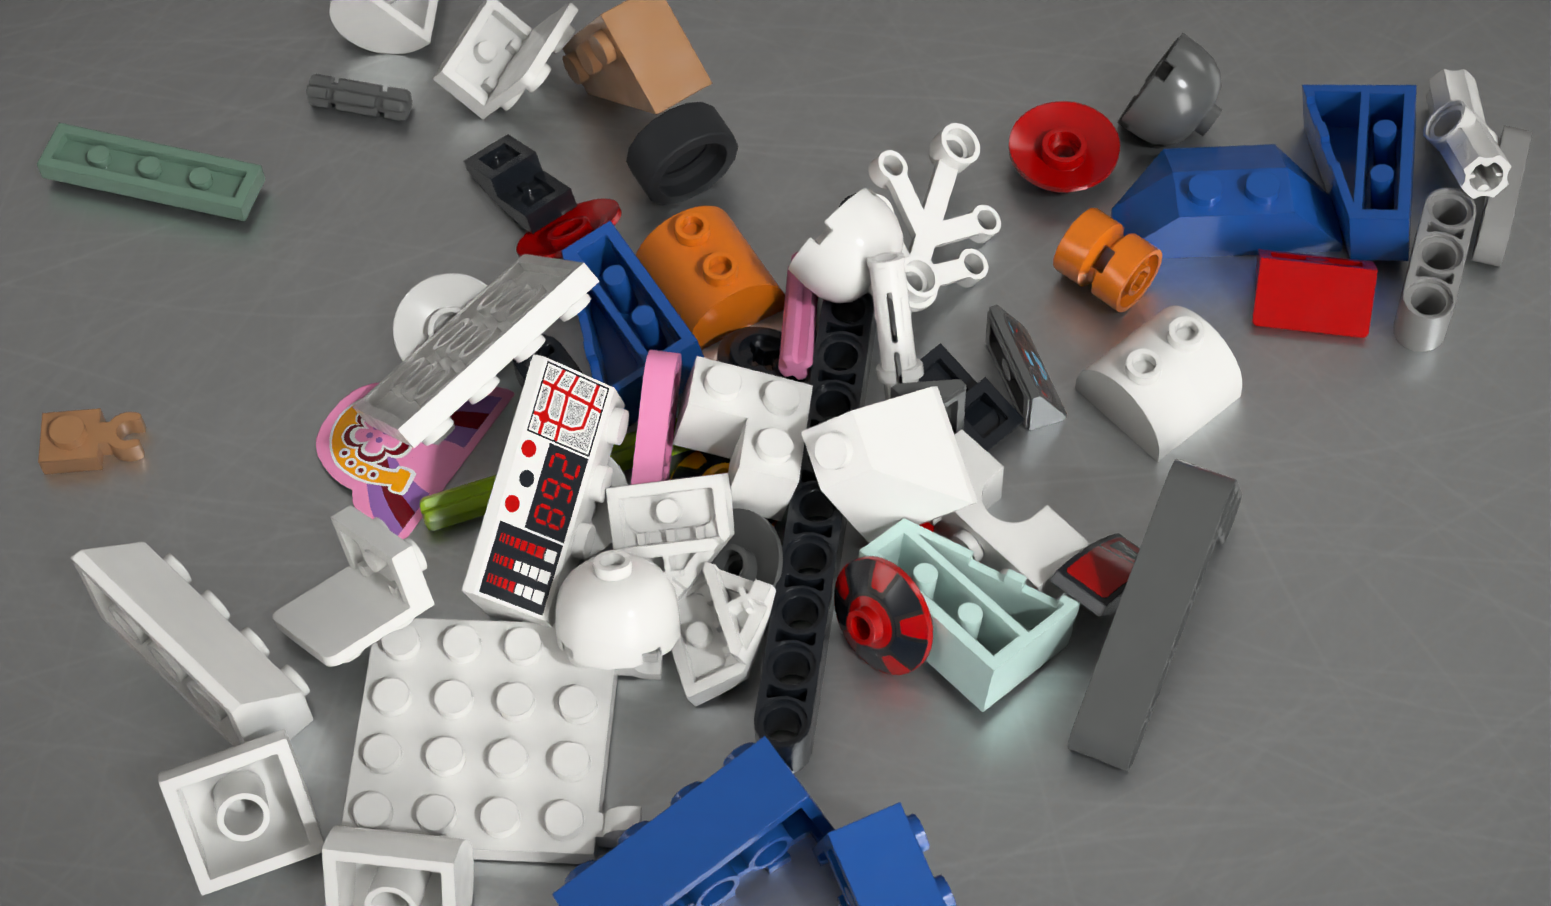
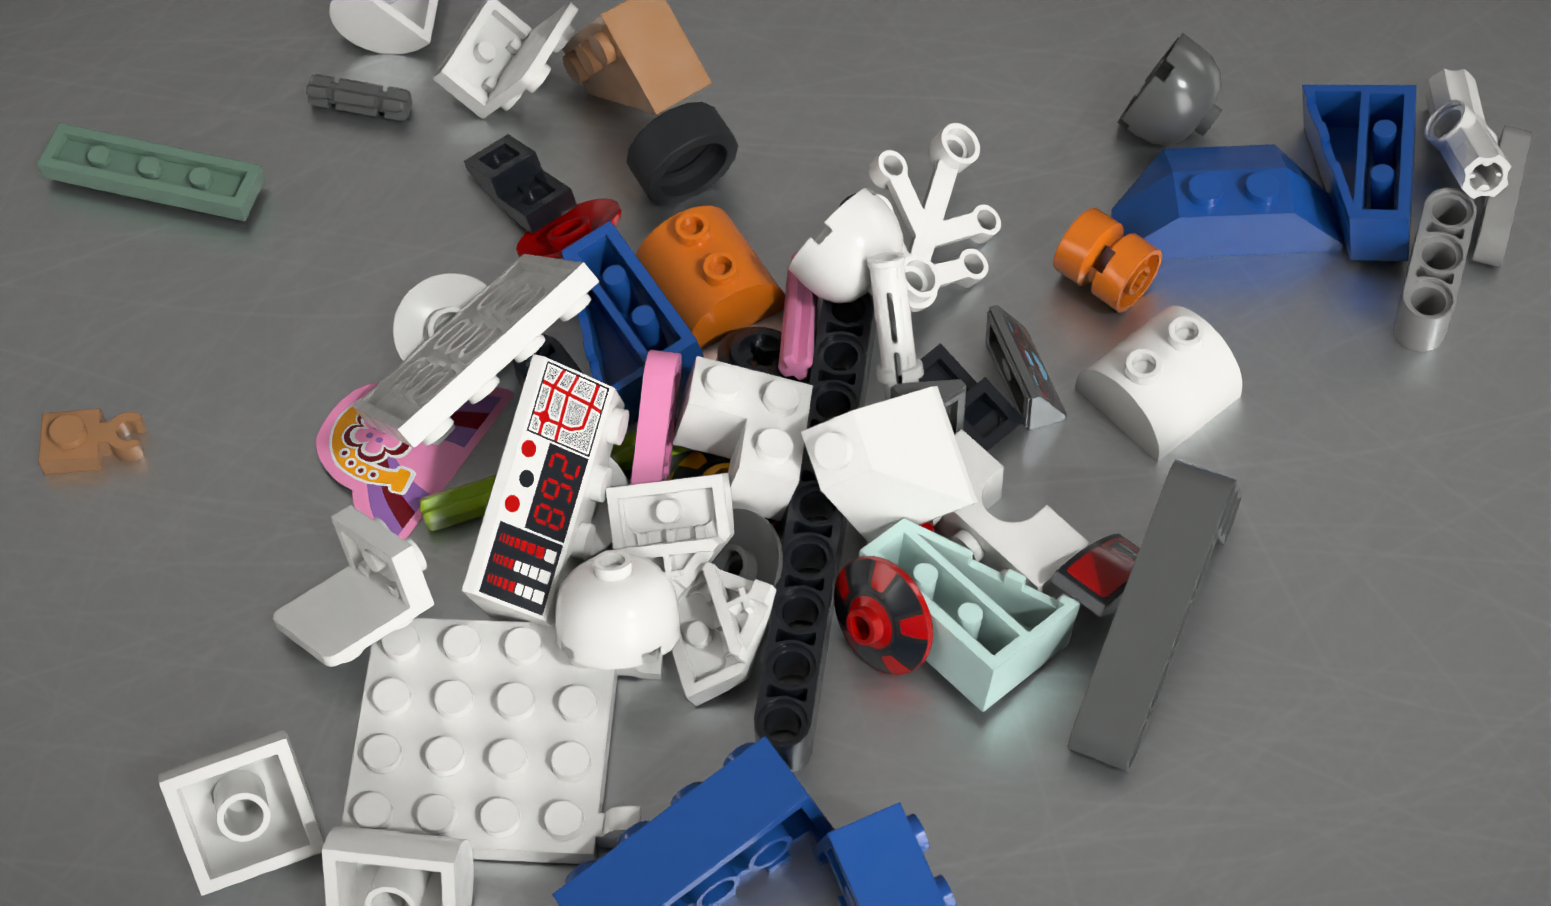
(193, 642): white slope -> none
(1065, 130): red dish -> none
(1314, 293): red panel -> none

